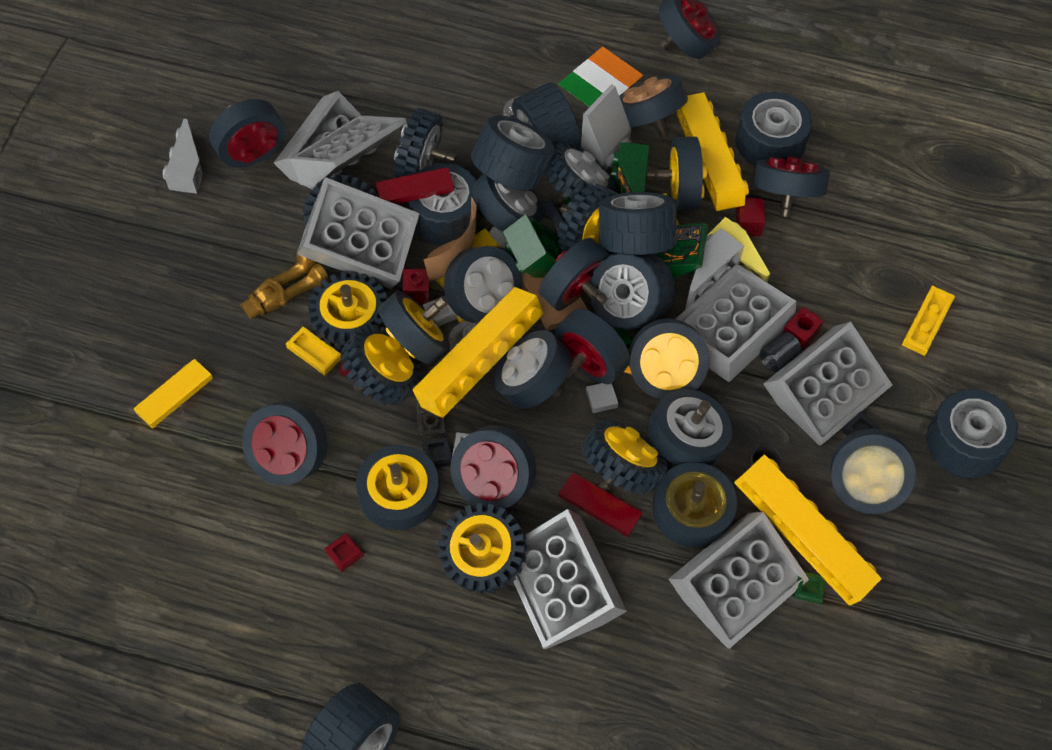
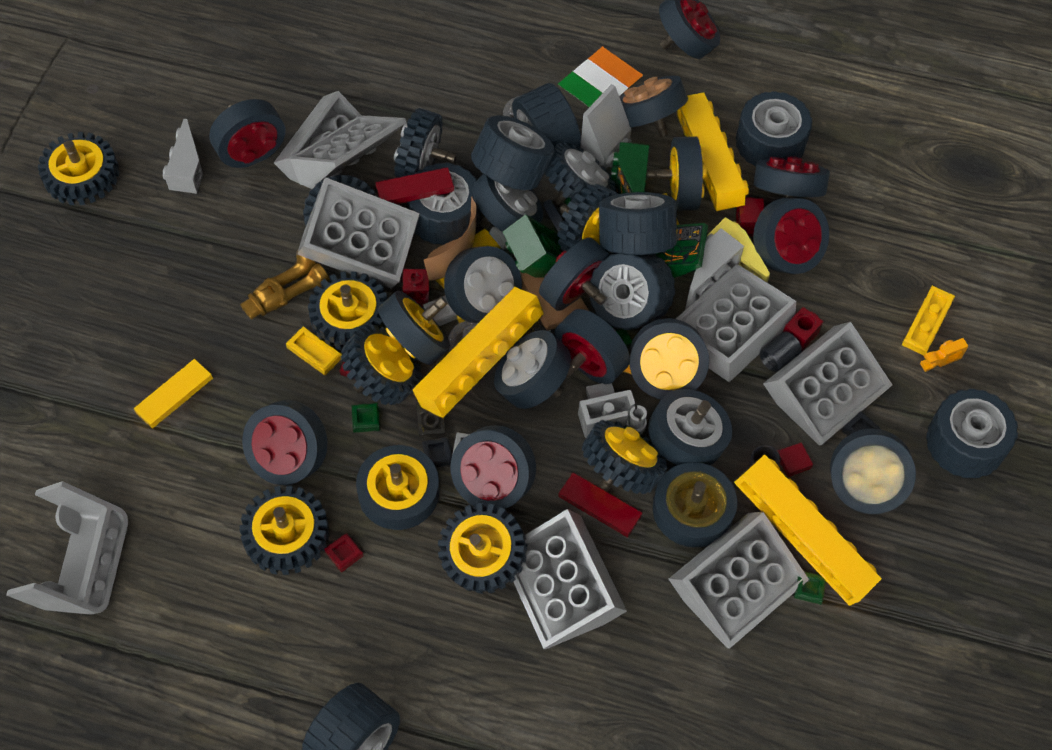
(78, 168): none -> wheel
(91, 554): none -> light grey windscreen
(284, 530): none -> wheel
(365, 417): none -> dark green tile
(612, 407): none -> light grey hinge
(791, 235): none -> wheel
(795, 459): none -> dark red tile
(948, 353): none -> light orange plate

